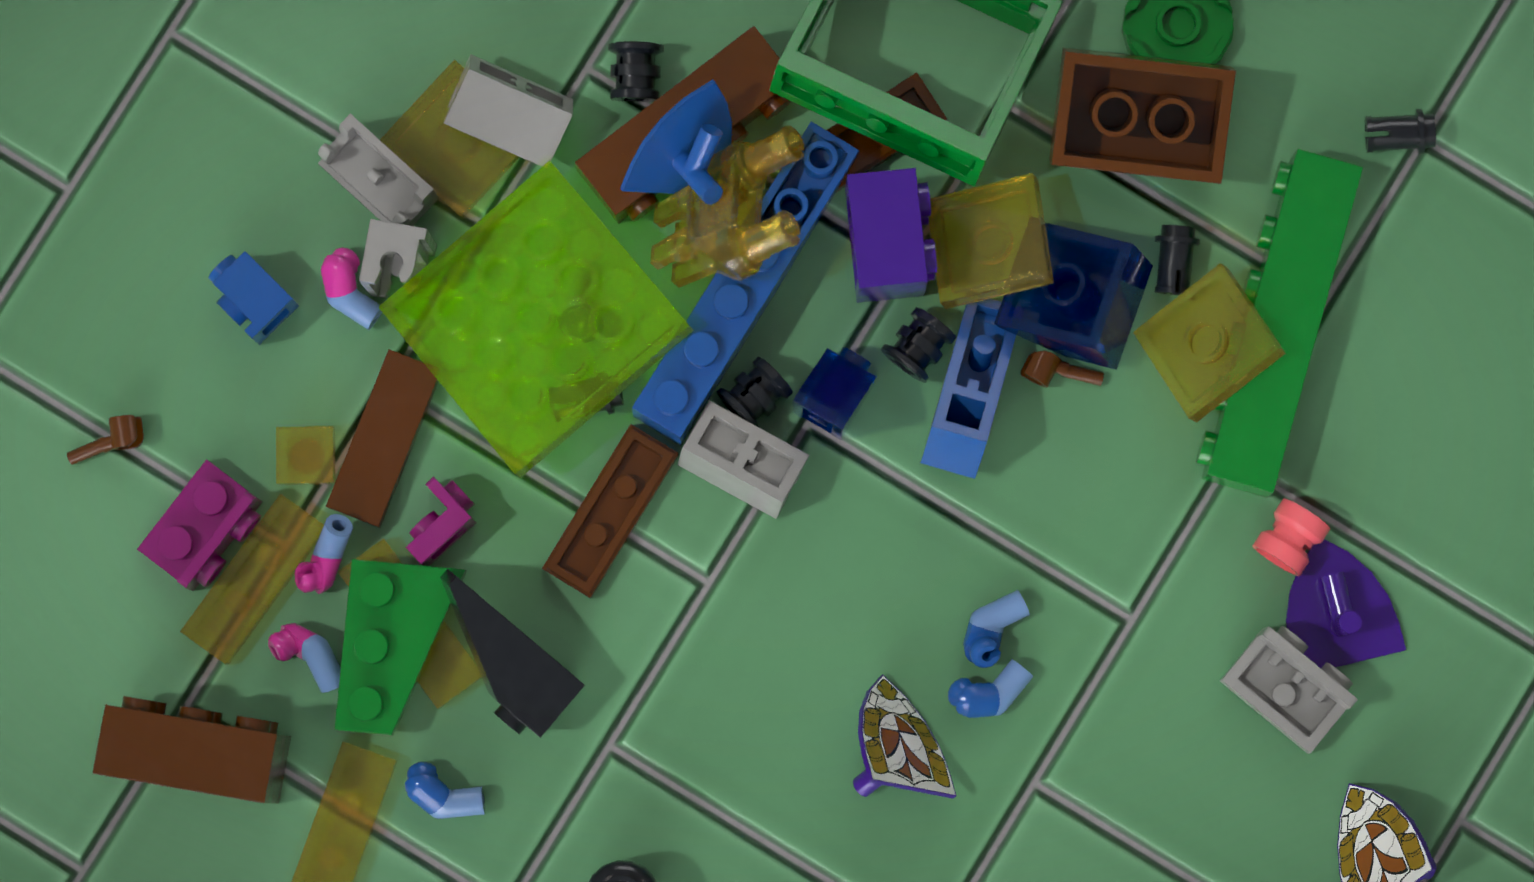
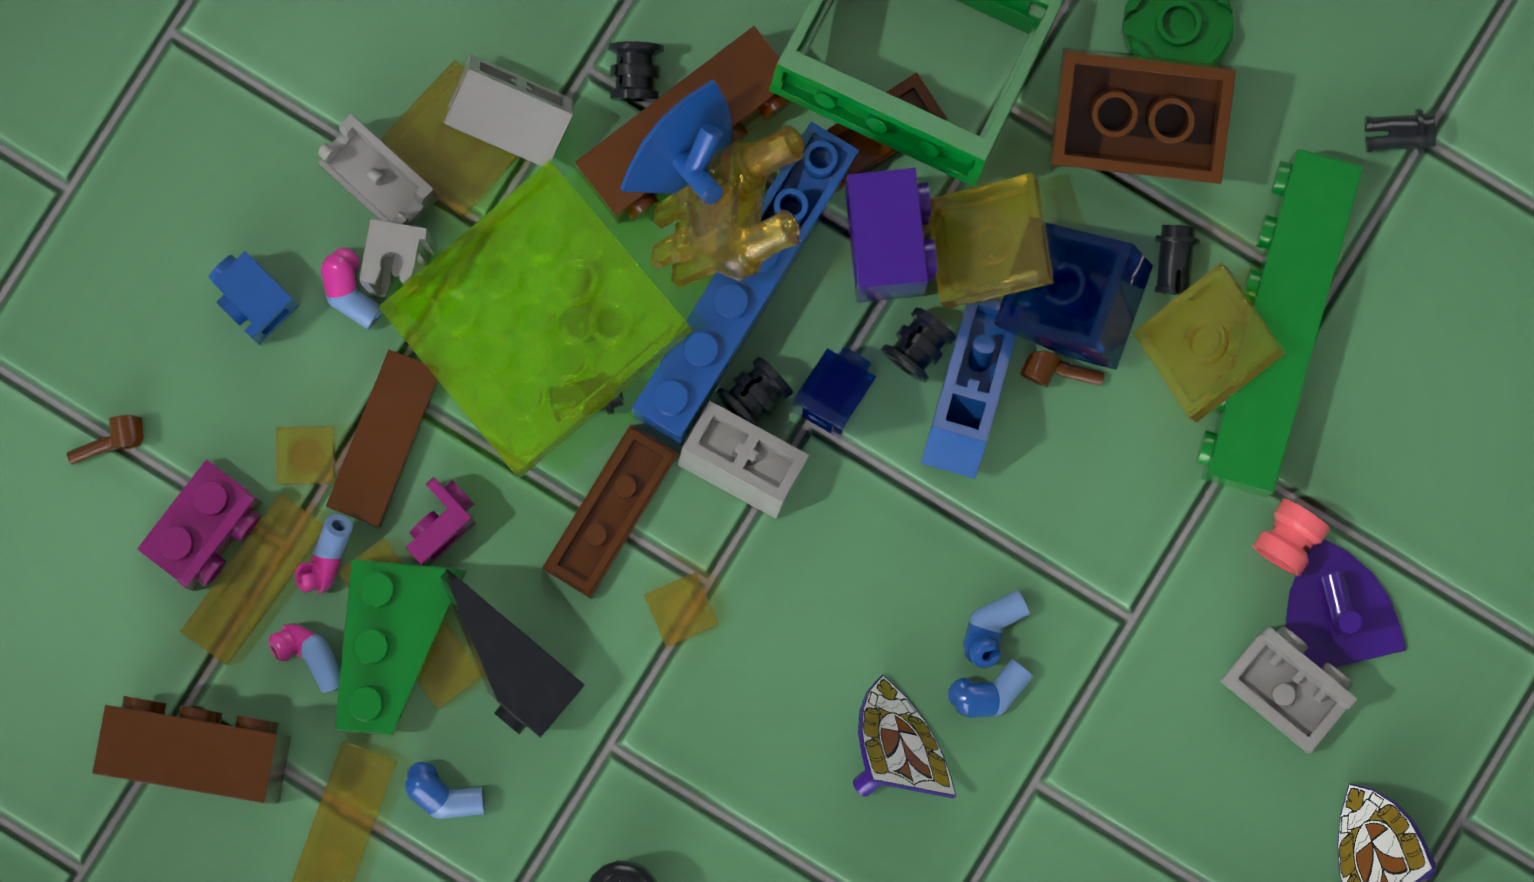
(681, 609): none -> clear yellow plate

